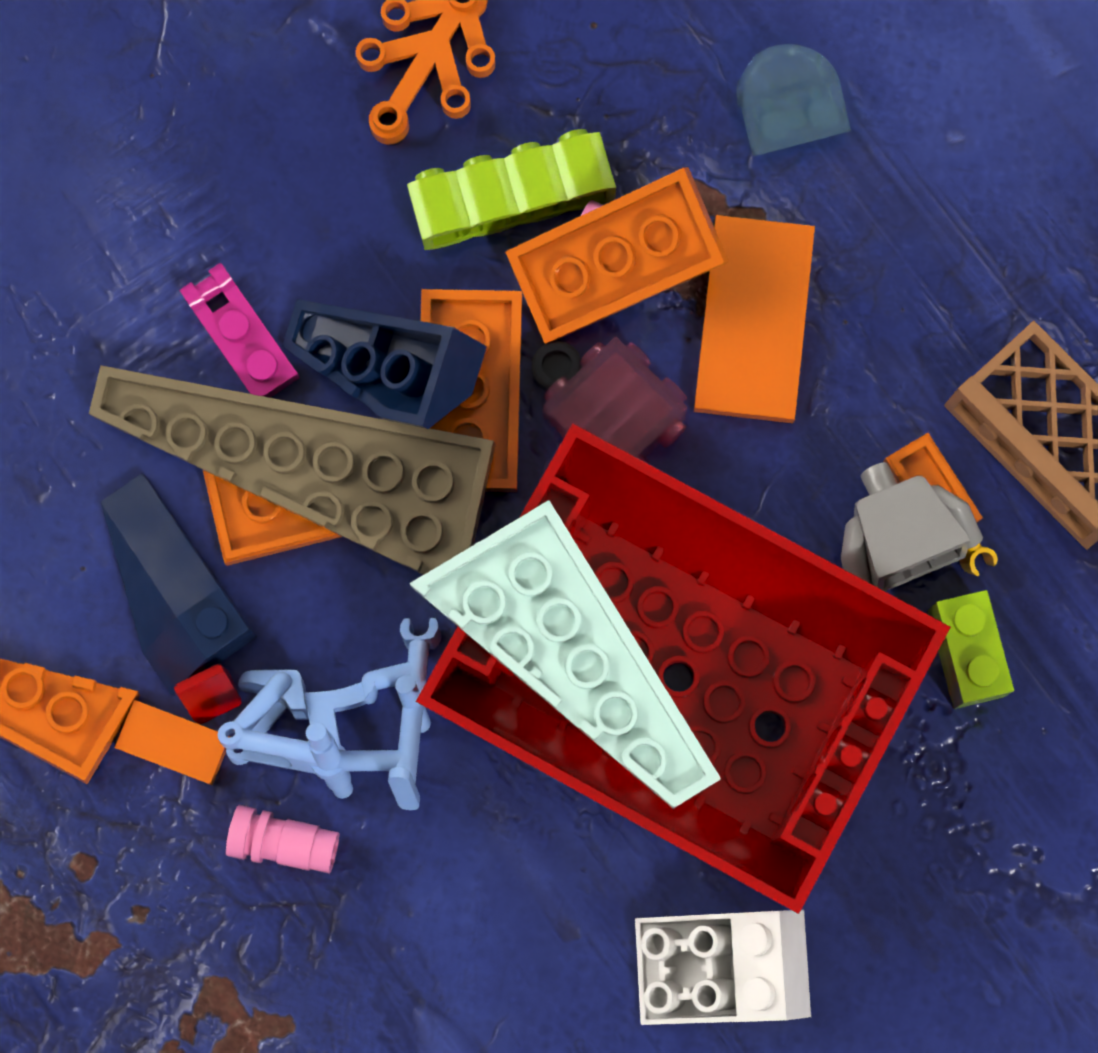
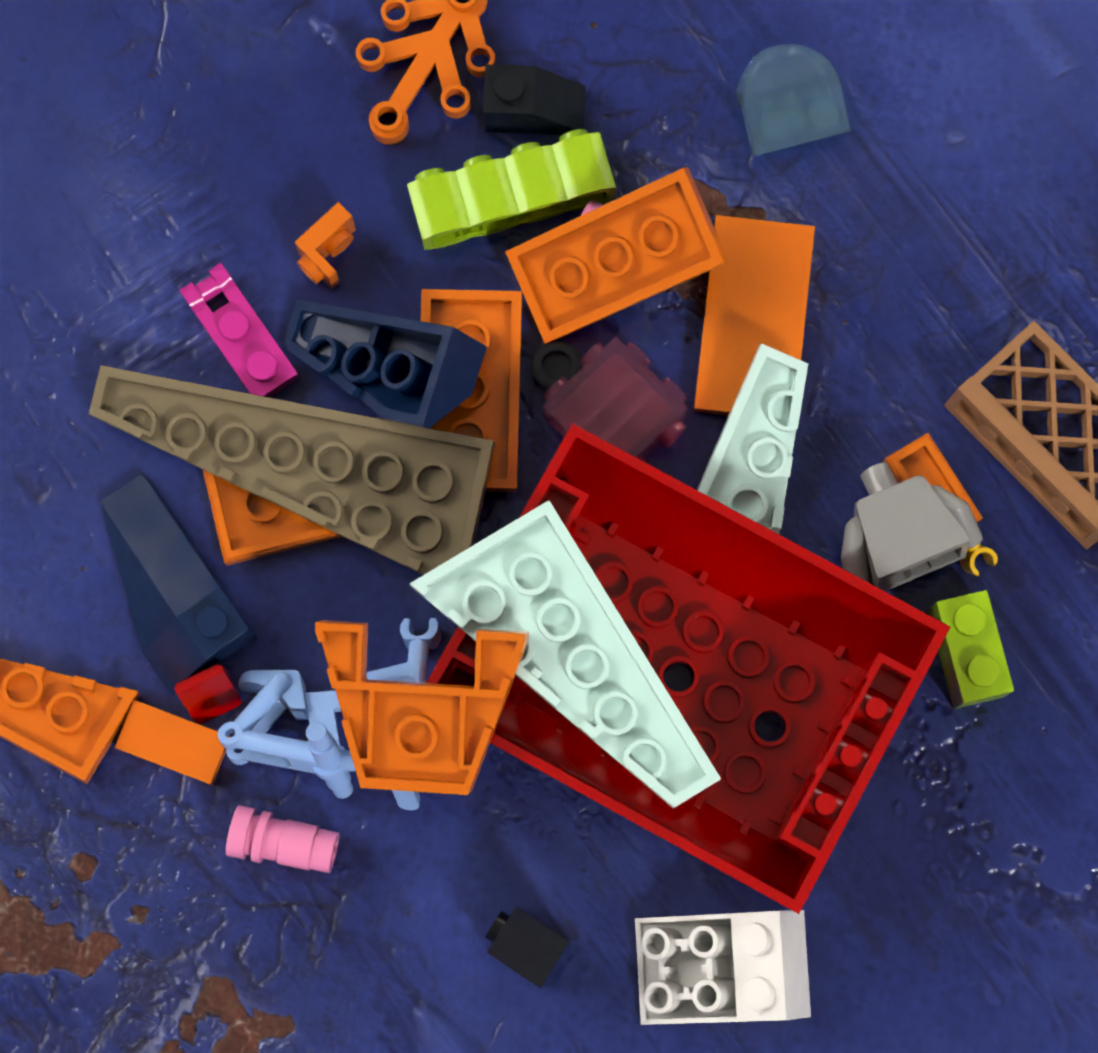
(327, 236): none -> orange bracket
(415, 731): none -> orange wing
(525, 945): none -> black slope
(531, 101): none -> black slope
(757, 441): none -> light aqua wing

